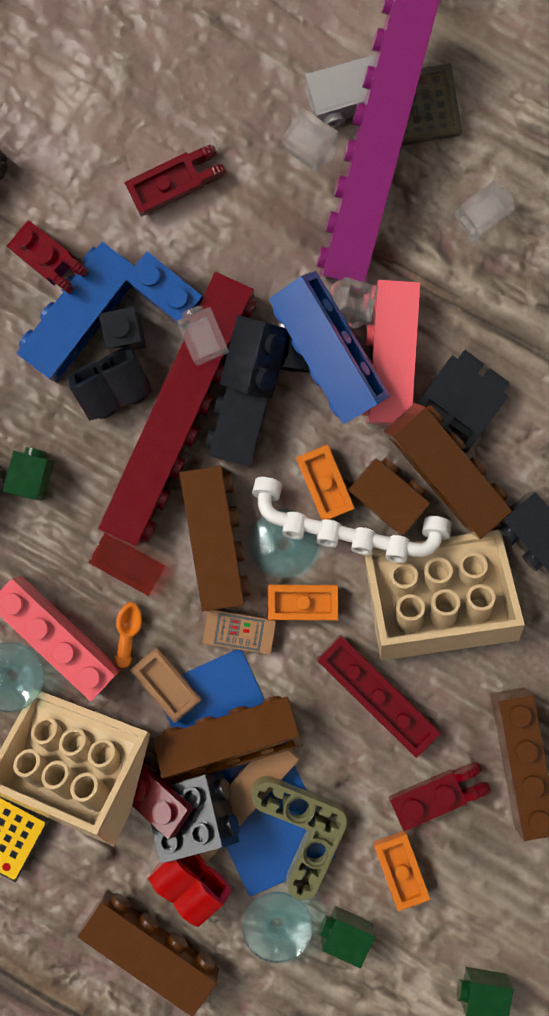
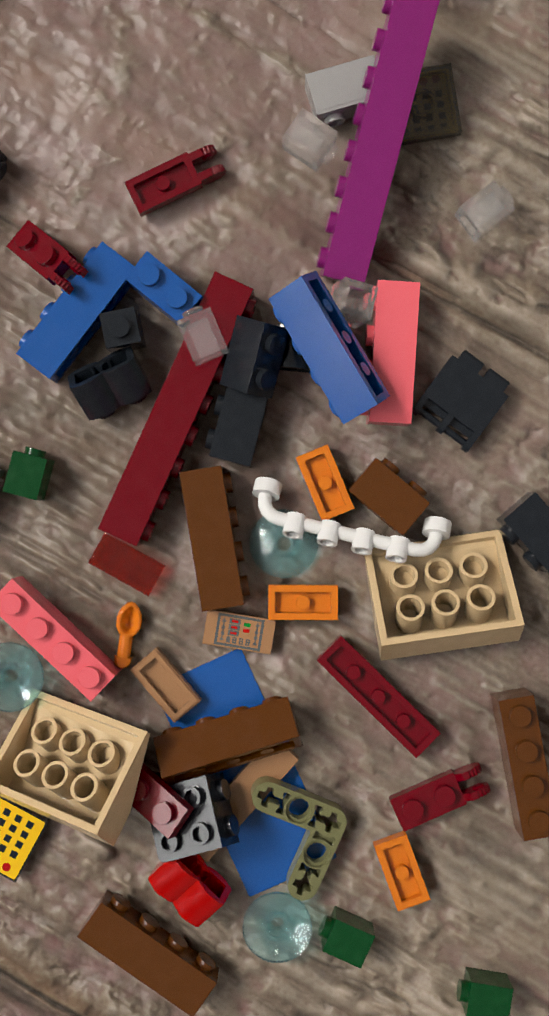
(448, 470): reddish brown brick -> none

